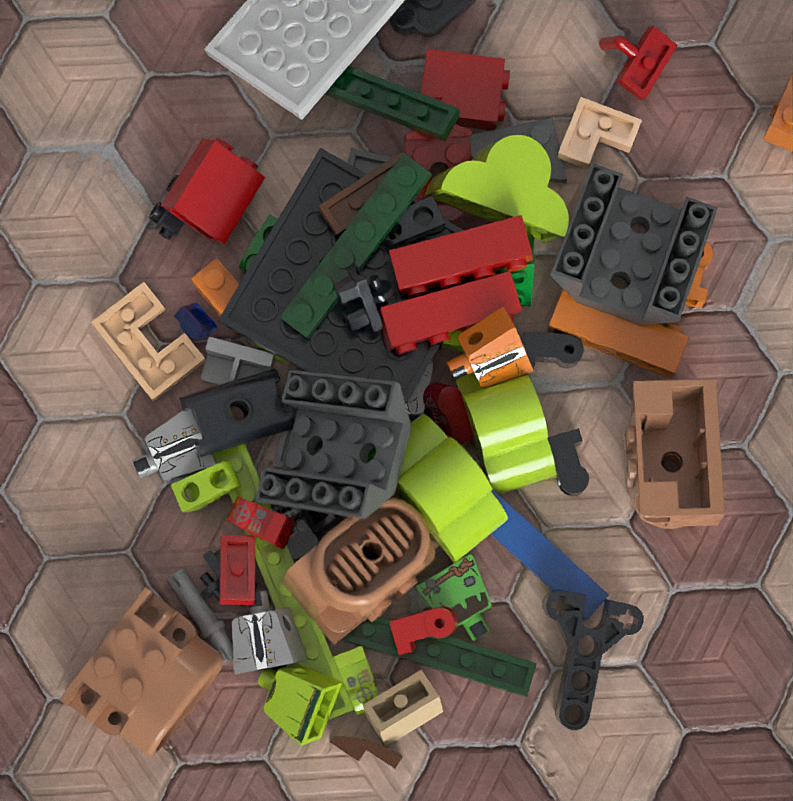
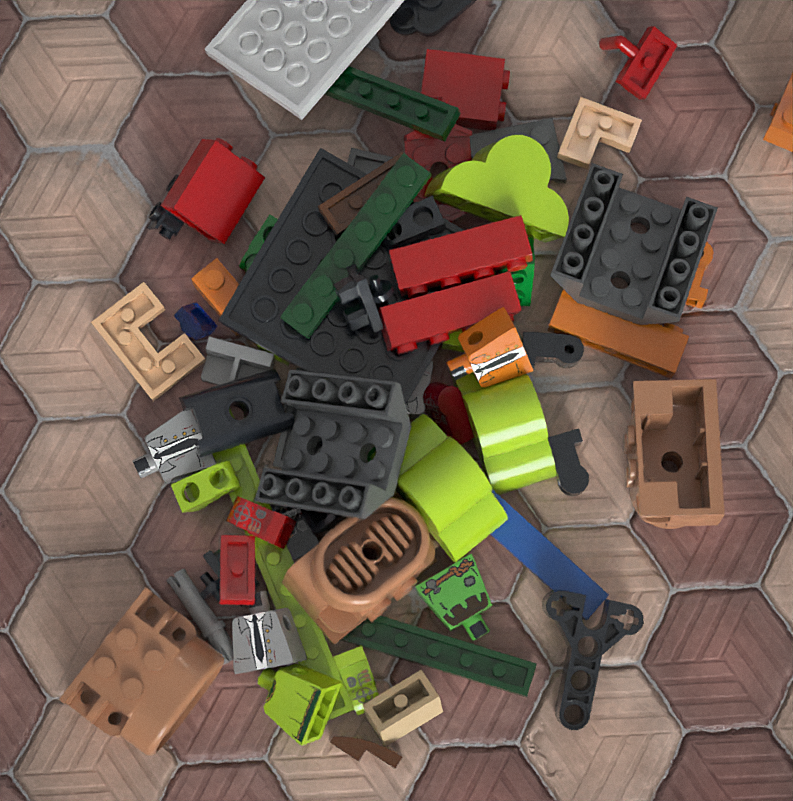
(433, 622): red leg -> none

